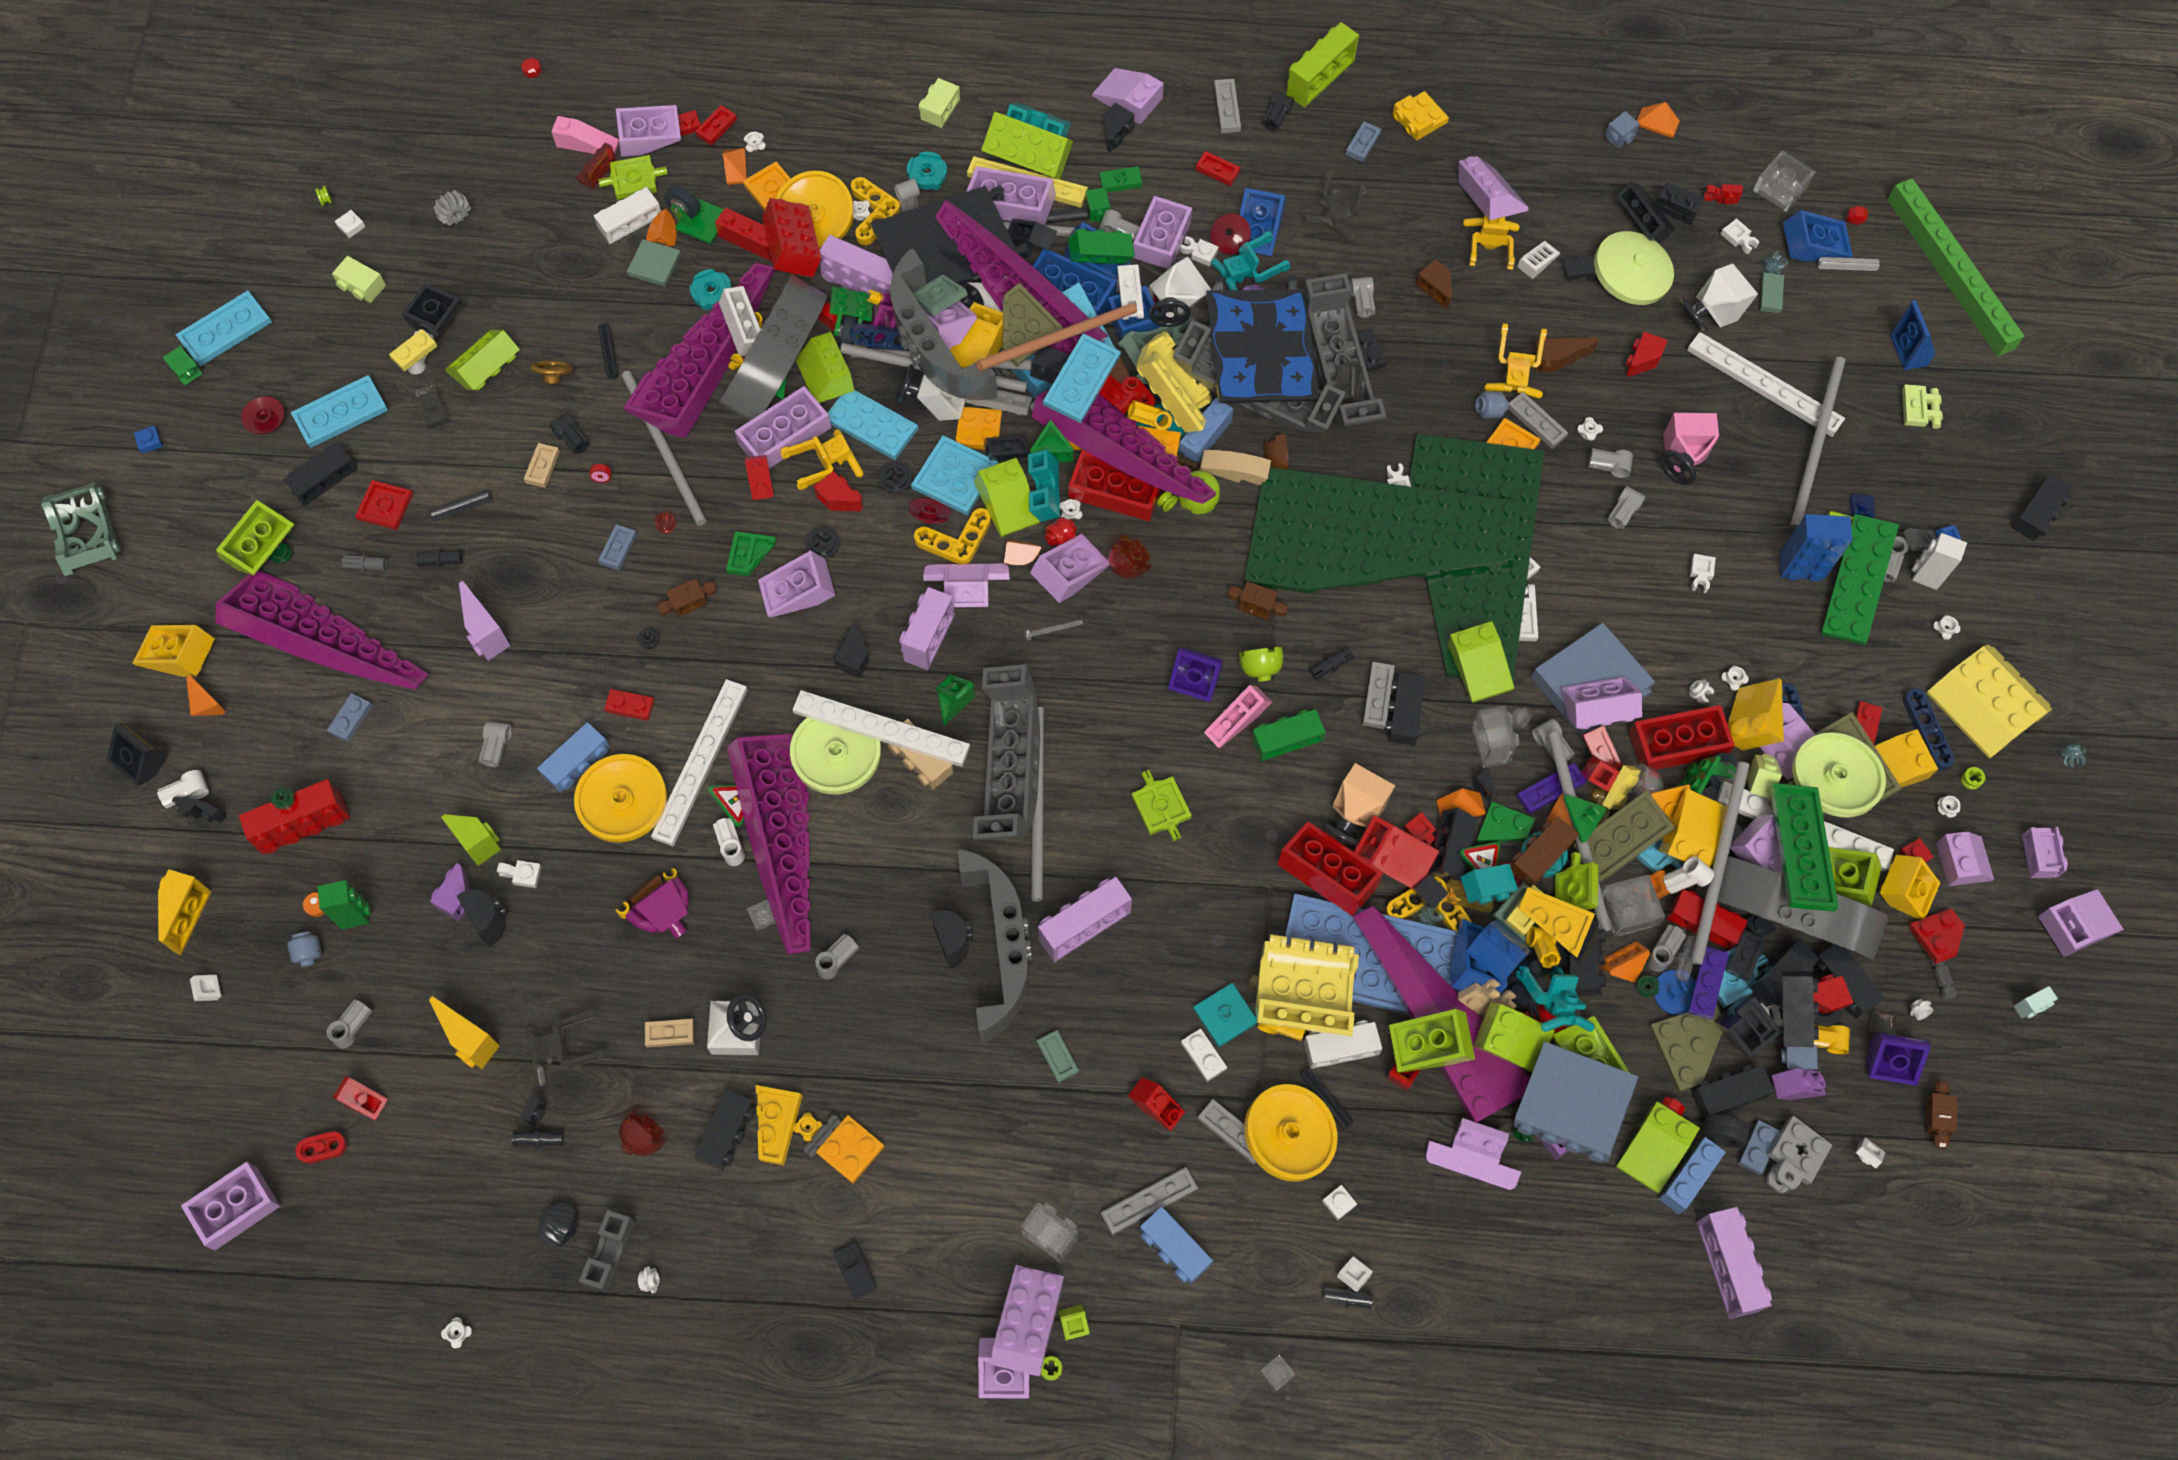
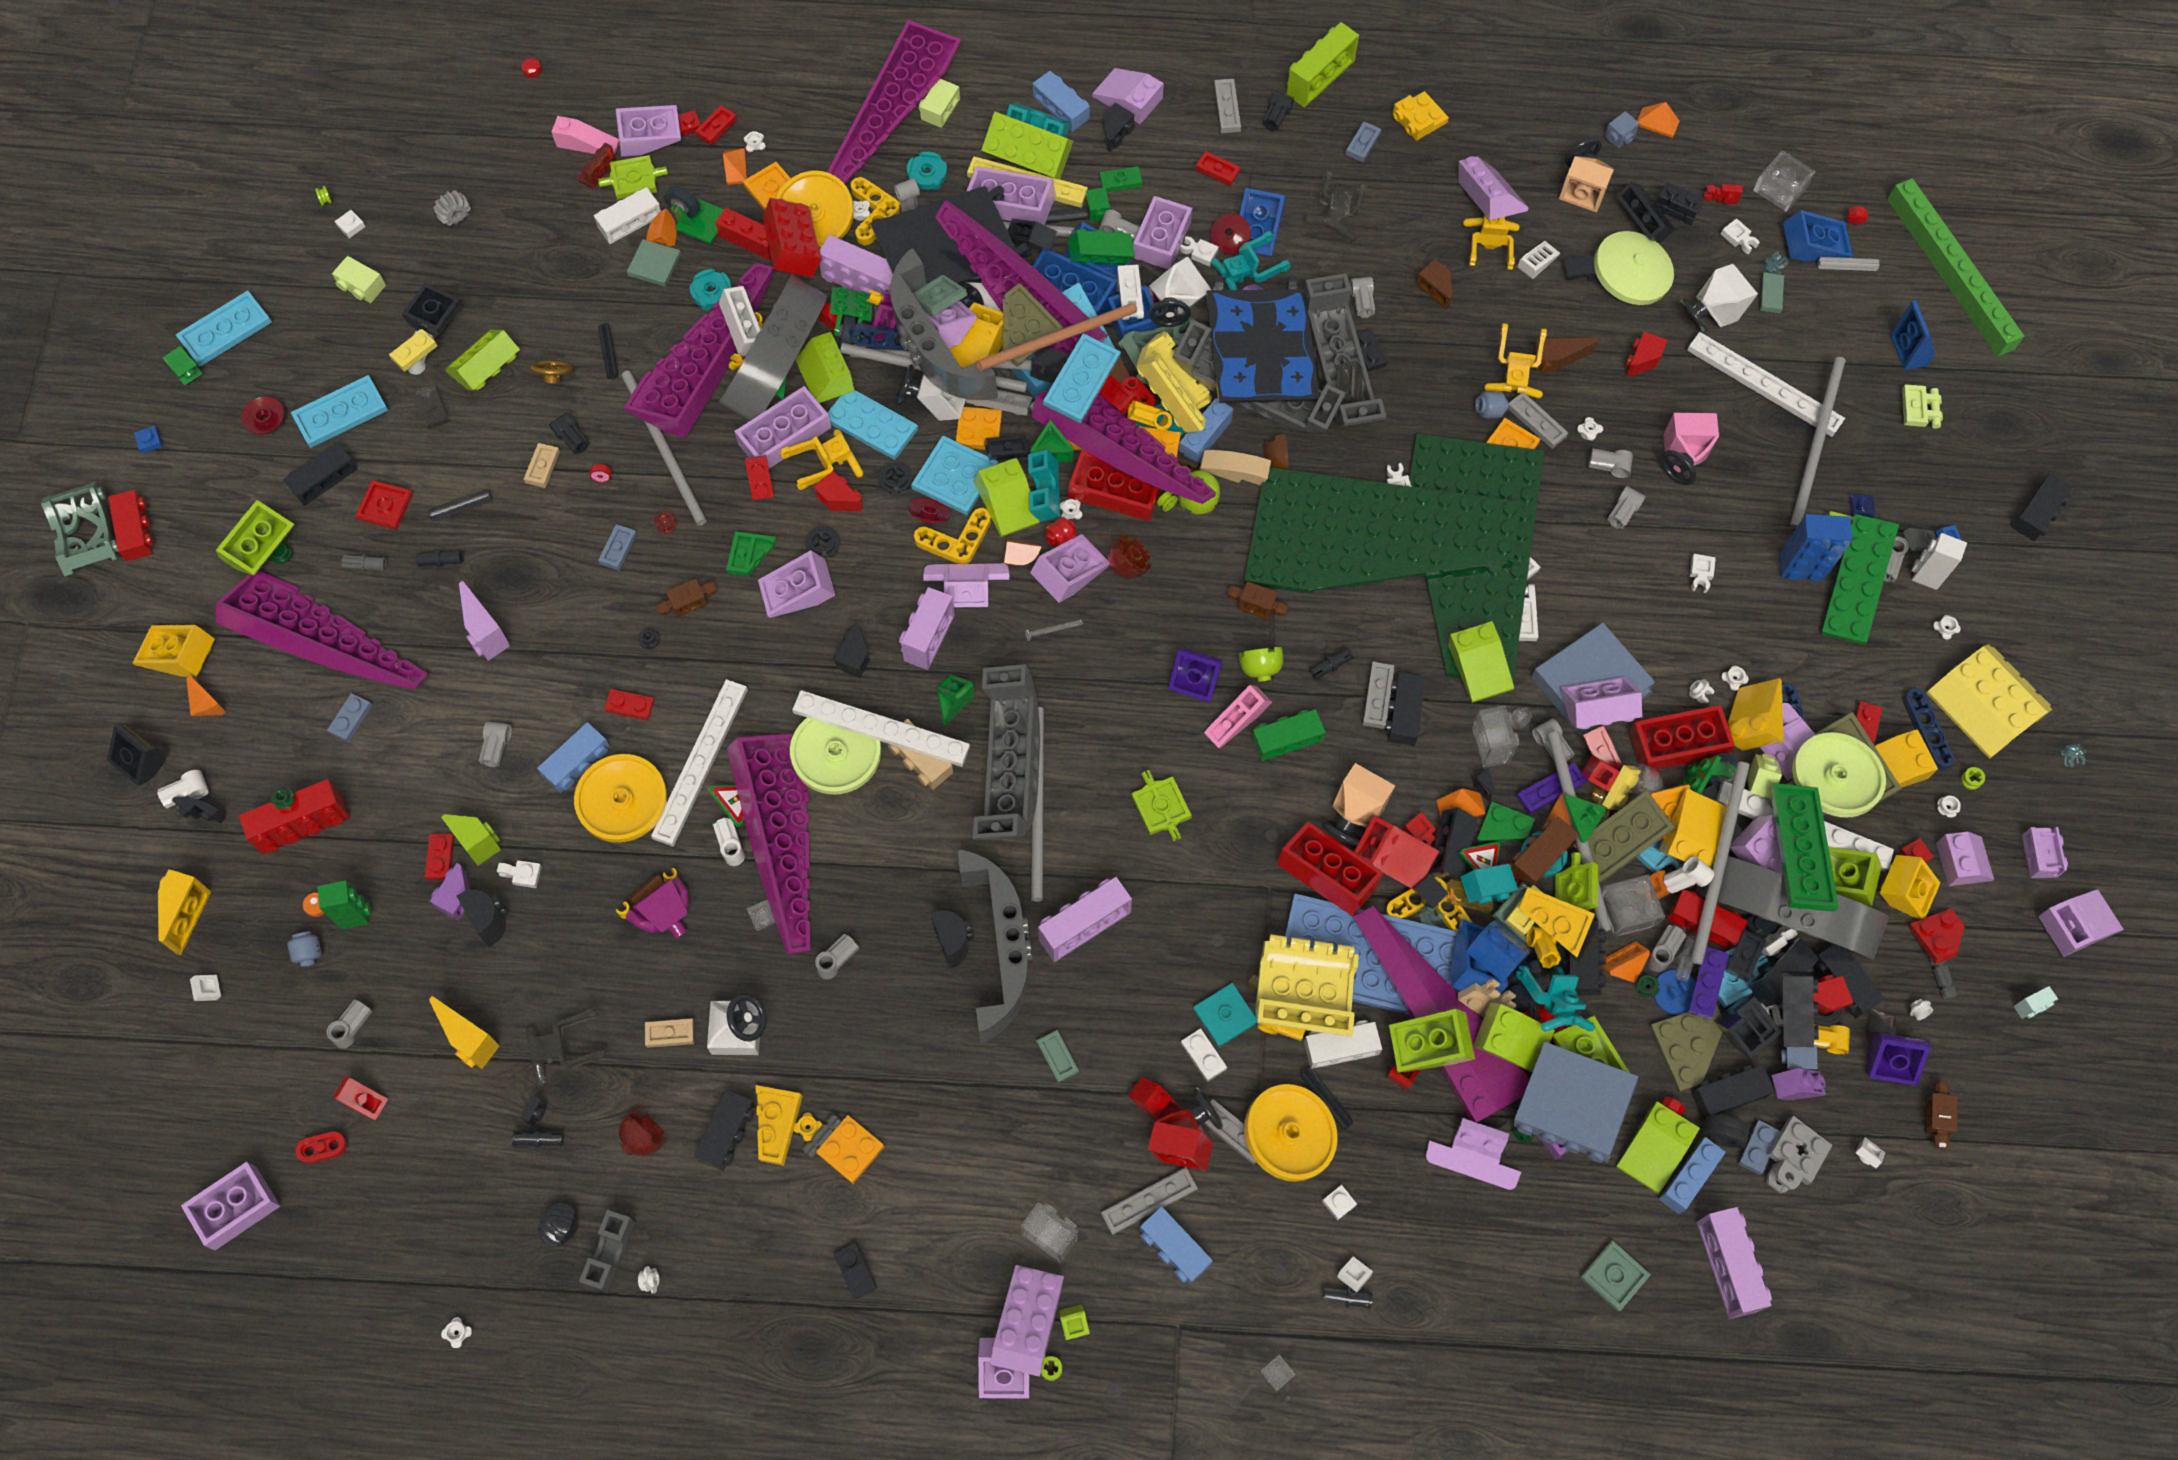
(131, 525): none -> red brick
(439, 856): none -> red plate
(906, 77): none -> magenta wedge
(1061, 100): none -> medium blue brick
(1182, 1139): none -> red piece
(1587, 175): none -> light nougat piece
(1615, 1276): none -> sand green tile
(1777, 941): none -> white plate

